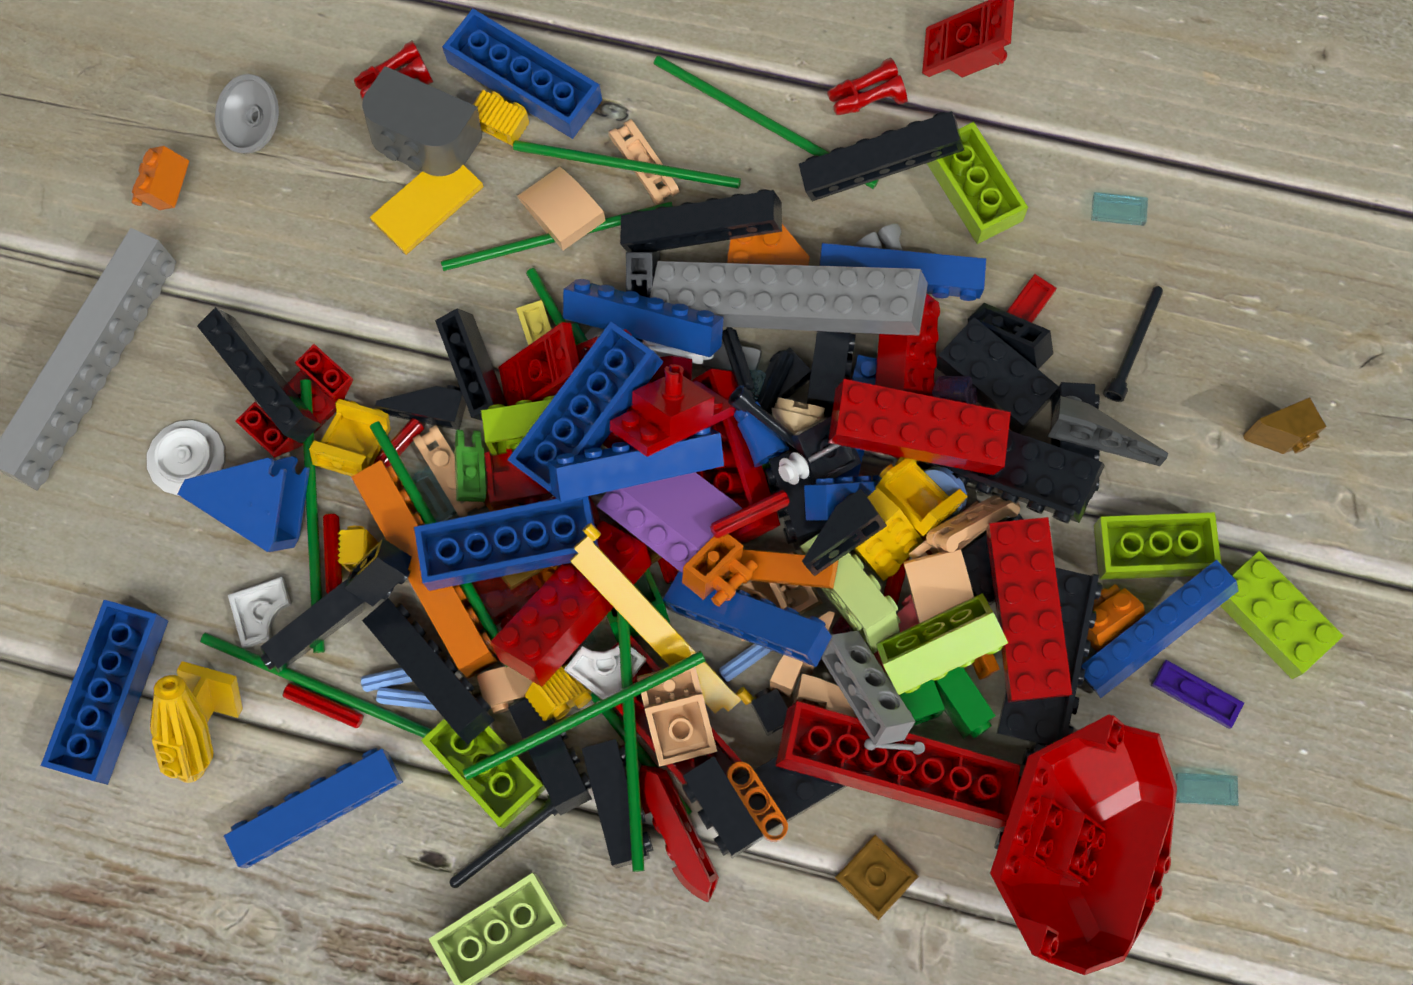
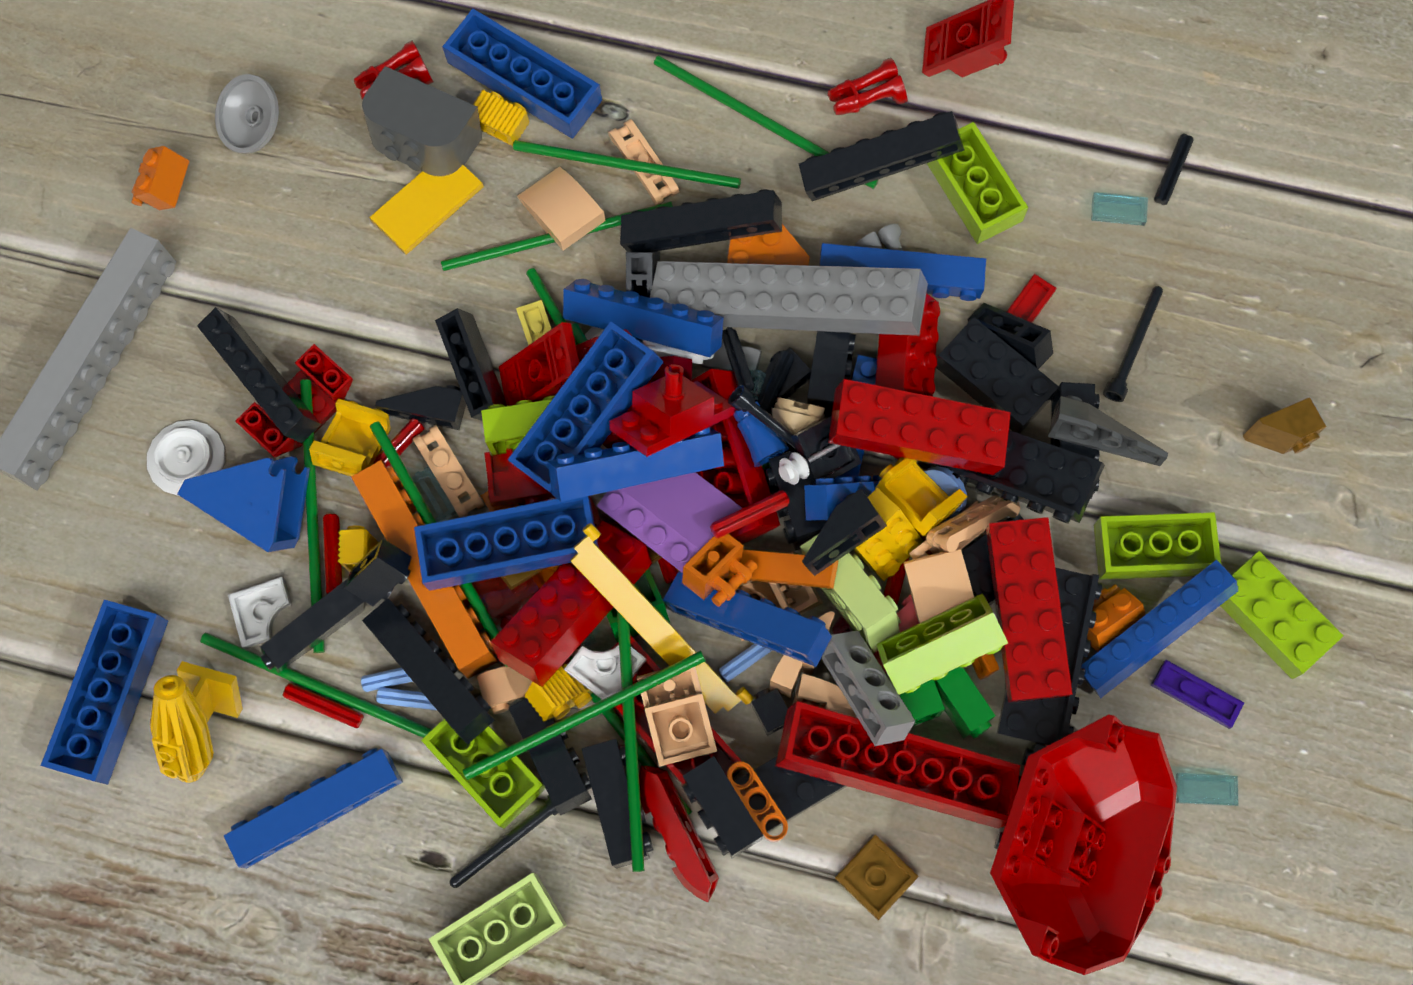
(469, 468): bright green hinge -> none
(917, 747): light grey hinge -> none
(955, 389): clear purple brick -> none
(1173, 169): none -> black axle

